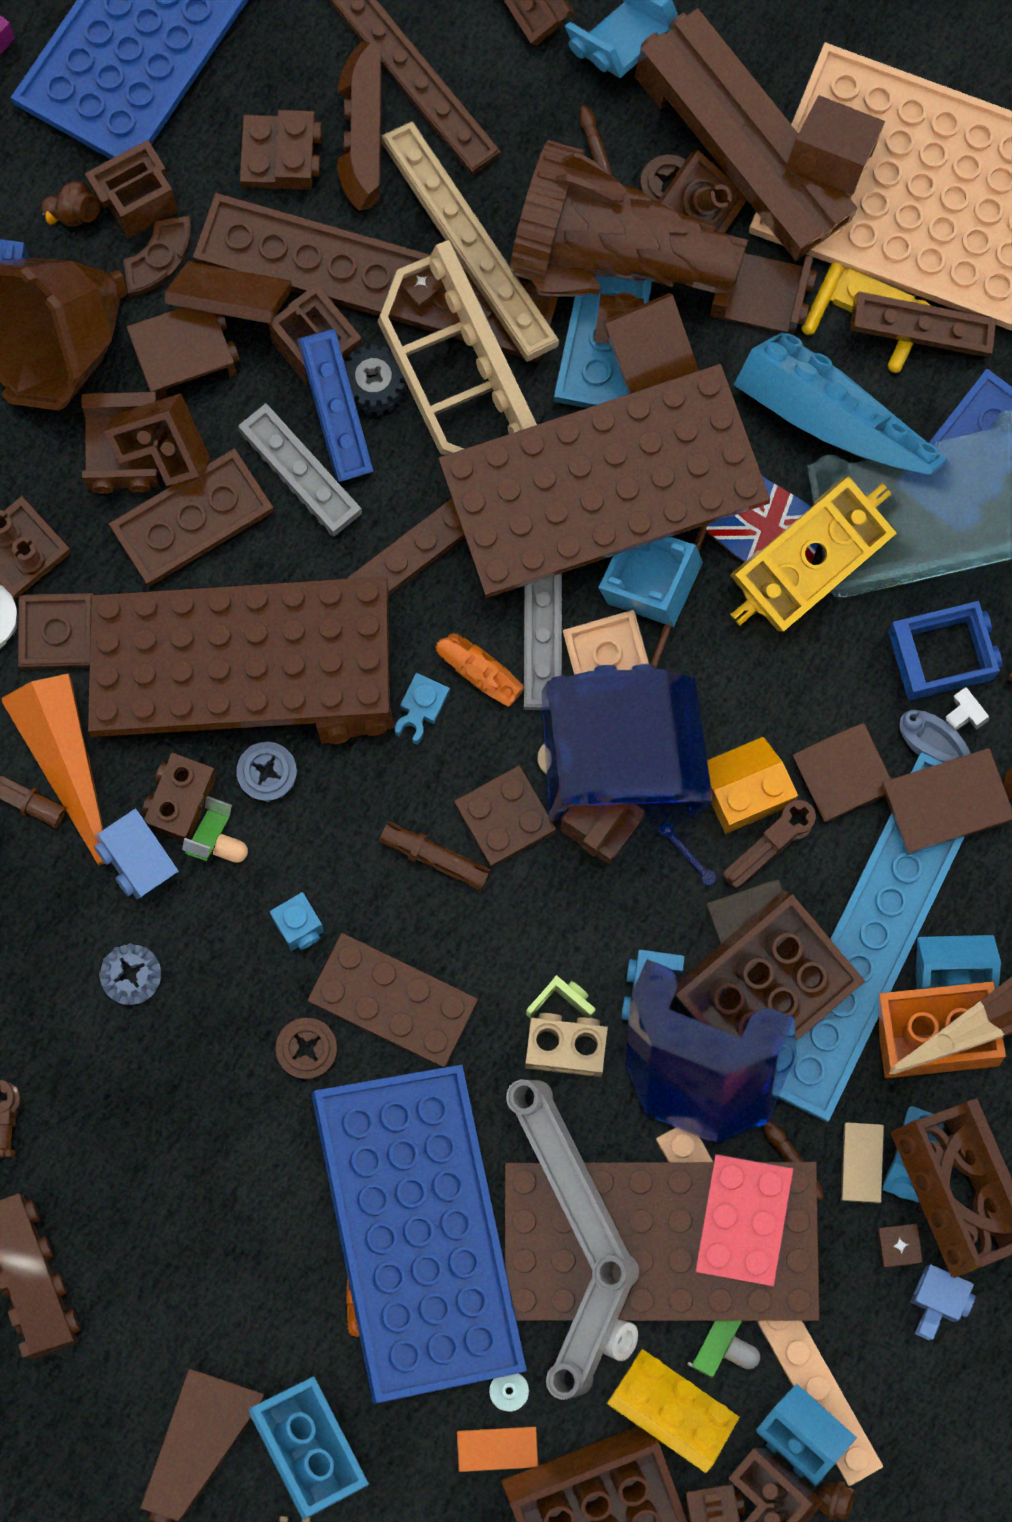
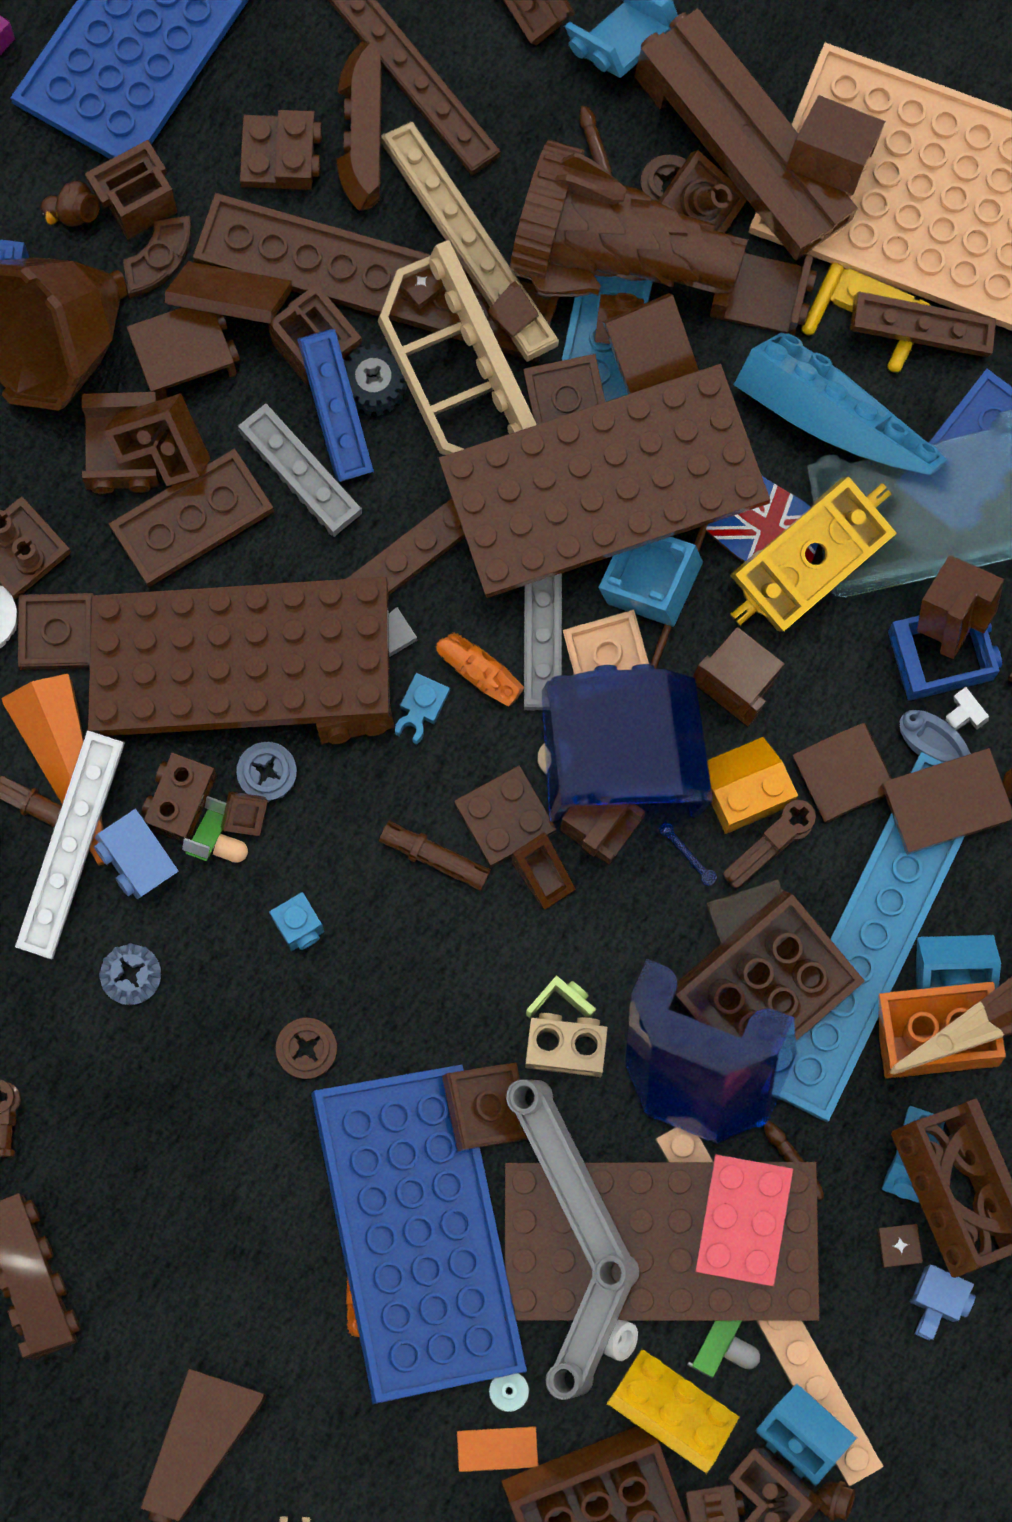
(70, 844): none -> white tile
(244, 813): none -> reddish brown tile
(308, 1447): dark azure slope -> none
(392, 1000): reddish brown plate -> none
(399, 632): none -> light grey tile
(480, 1106): none -> reddish brown tile
(513, 310): none -> reddish brown slope
(542, 871): none -> reddish brown slope
(563, 387): none -> reddish brown plate
(672, 961): dark azure bracket -> none
(739, 675): none -> reddish brown plate
(862, 1162): tan tile -> none
(957, 601): none -> reddish brown plate

